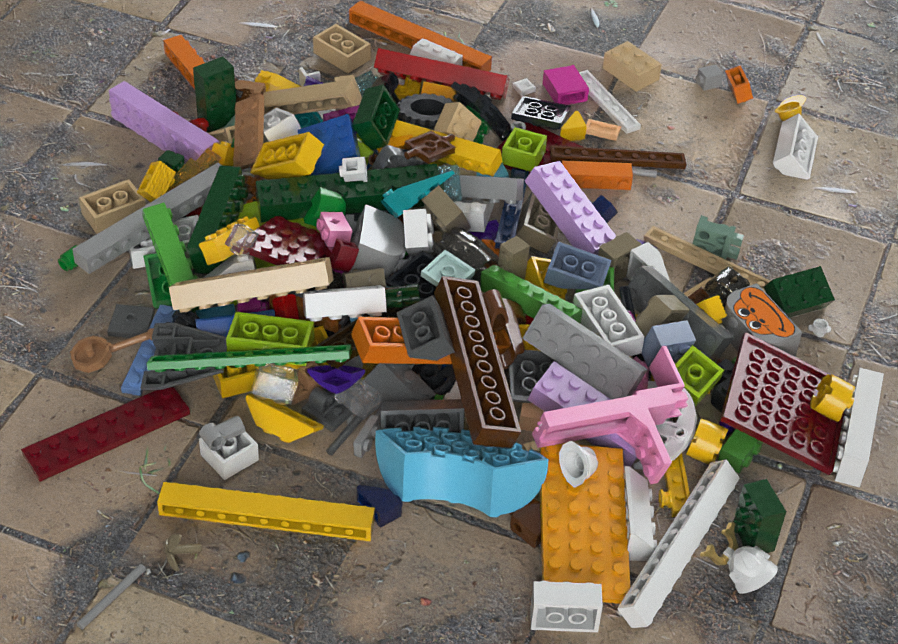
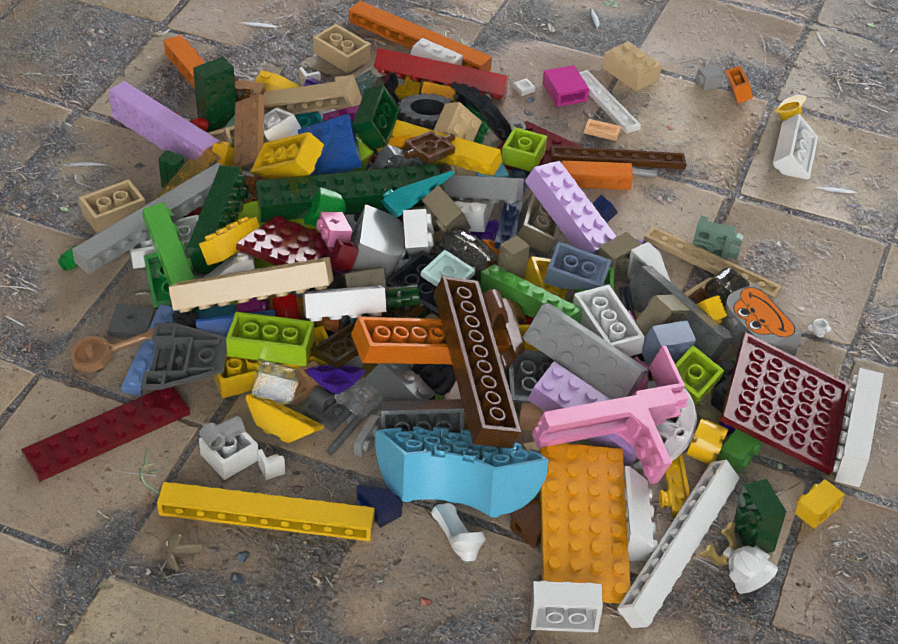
(111, 596): light grey bar -> none
(156, 181): yellow brick -> none
(241, 239): clear brick -> none
(242, 358): green plate -> none
(271, 466): none -> white panel
(353, 169): white brick -> none
(425, 330): dark grey slope -> none
(452, 185): clear light blue bracket -> none
(462, 542): none -> white hair
(541, 112): black plate -> none
(574, 128): yellow slope -> none
(577, 463): white piece -> none
(800, 292): dark green brick -> none
(819, 503): none -> yellow brick
(833, 397): yellow brick -> none

